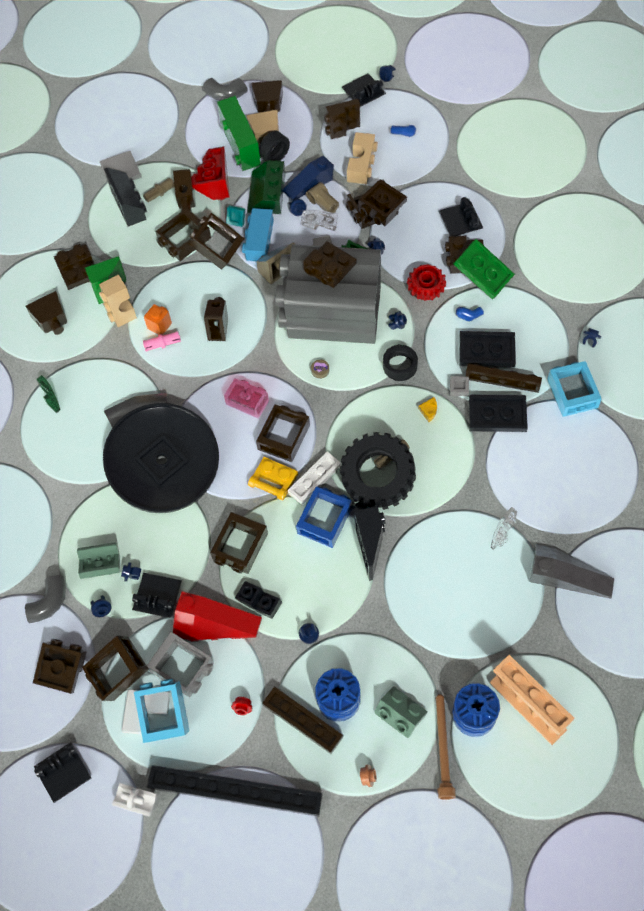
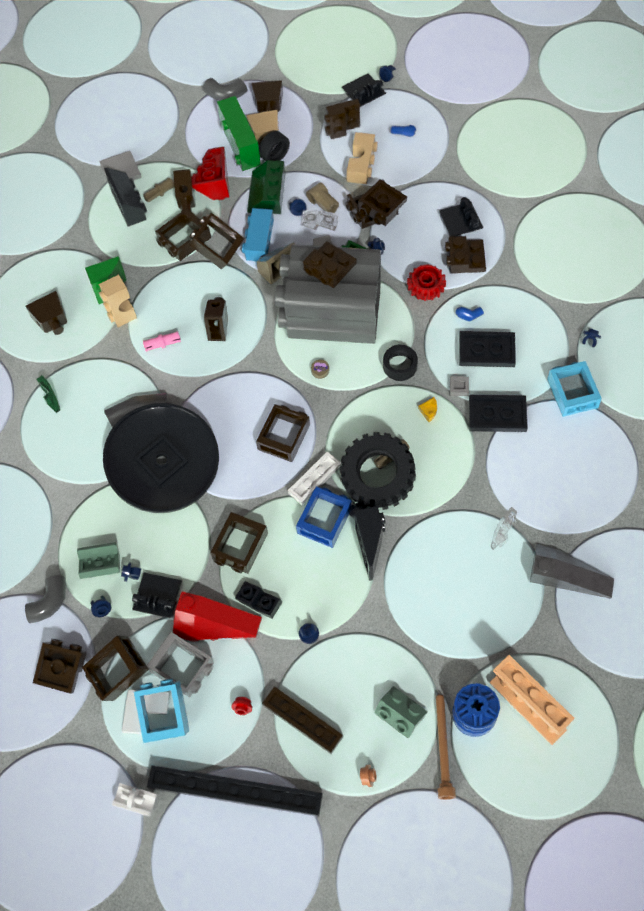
(62, 772): black hinge -> none
(73, 265): dark brown plate -> none
(157, 319): orange brick -> none
(235, 216): teal tile -> none
(246, 398): clear pink brick -> none
(275, 473): yellow plate -> none
(315, 172): dark blue slope -> none
(333, 706): blue wheel -> none
(399, 320): dark blue plate -> none
(484, 269): green tile -> none
(503, 378): dark brown plate -> none

